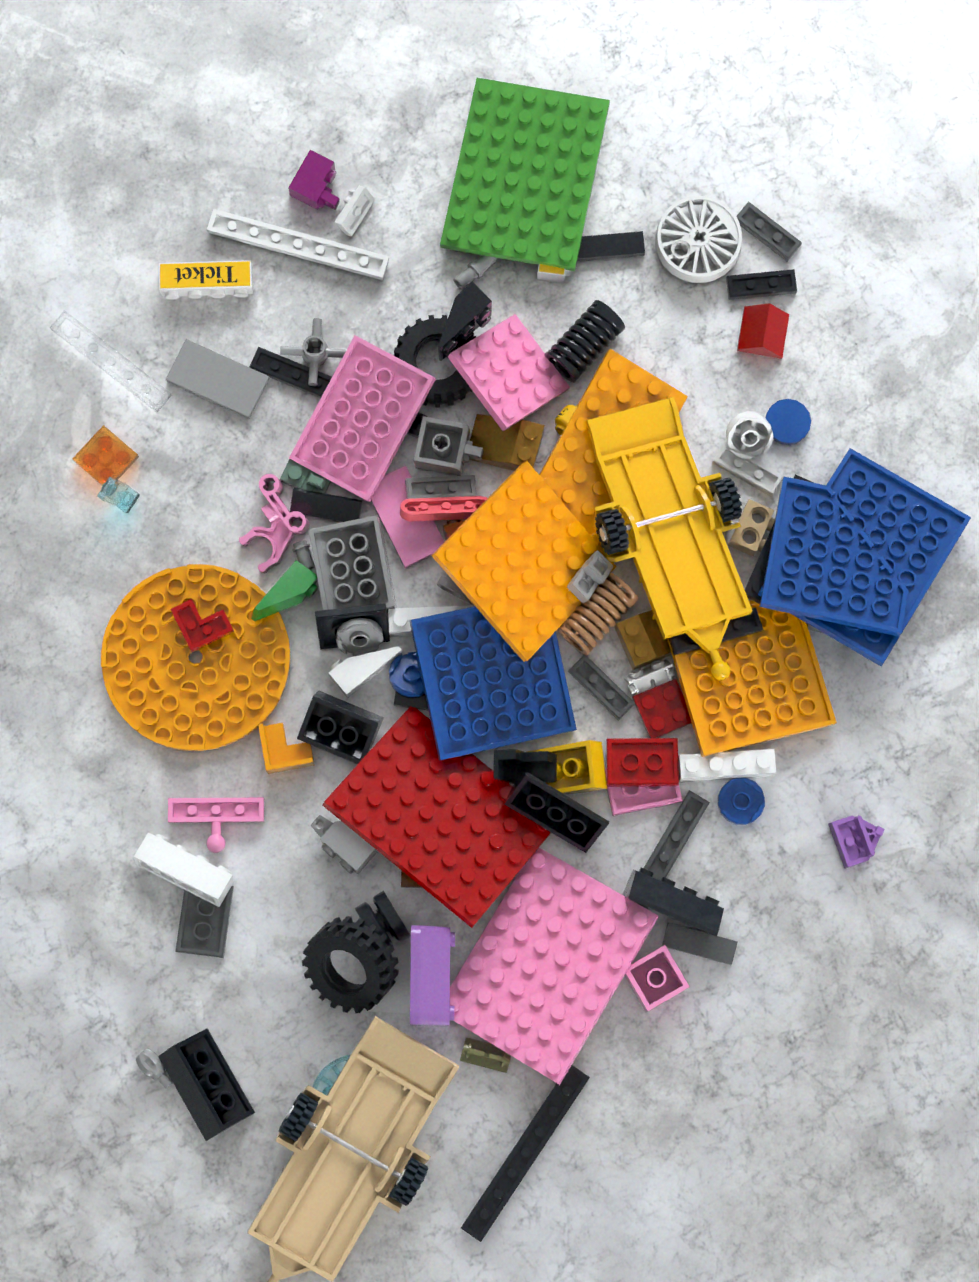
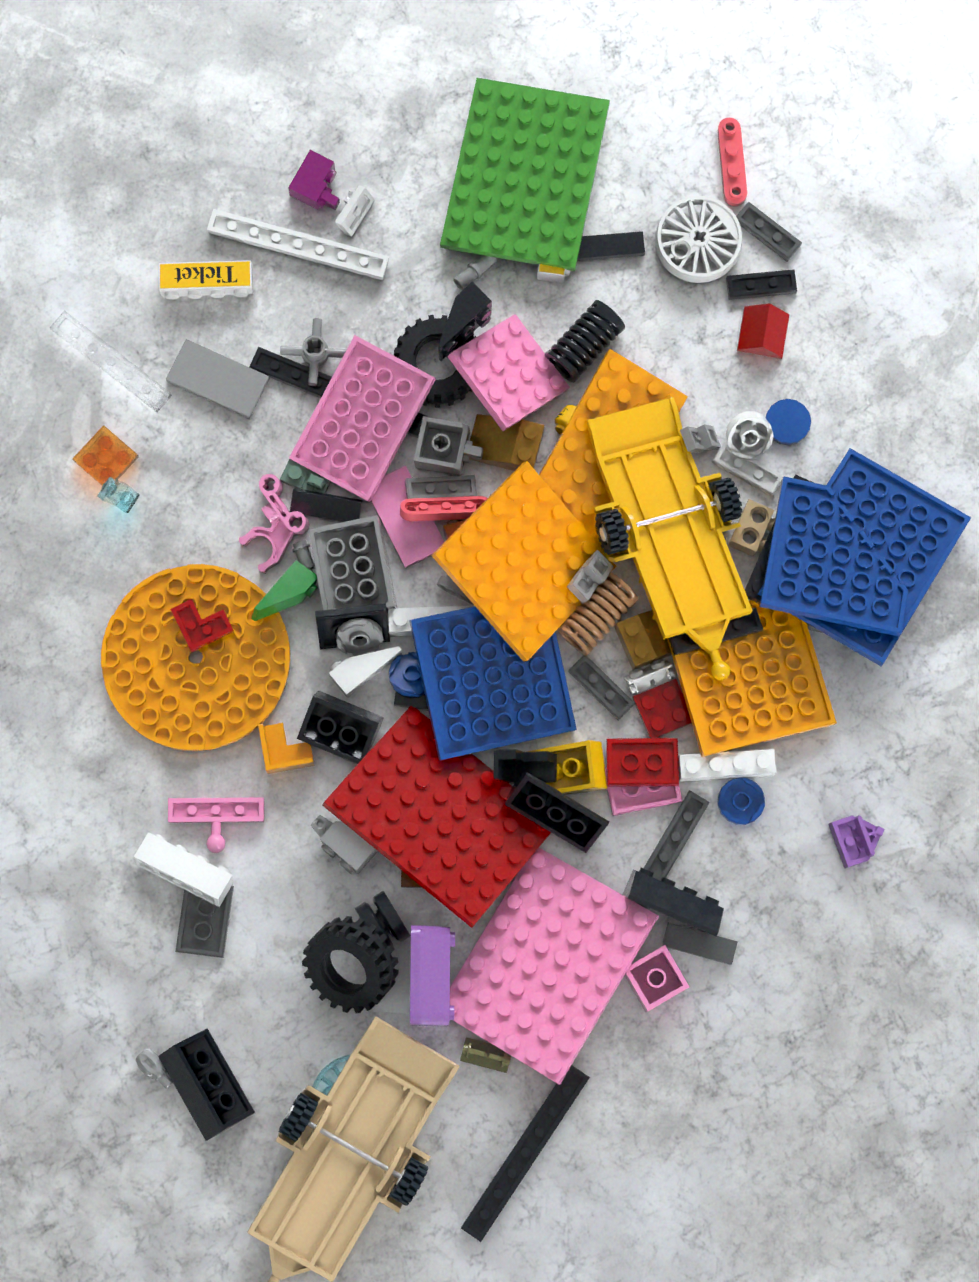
(700, 438): none -> light grey slope
(732, 162): none -> coral plate

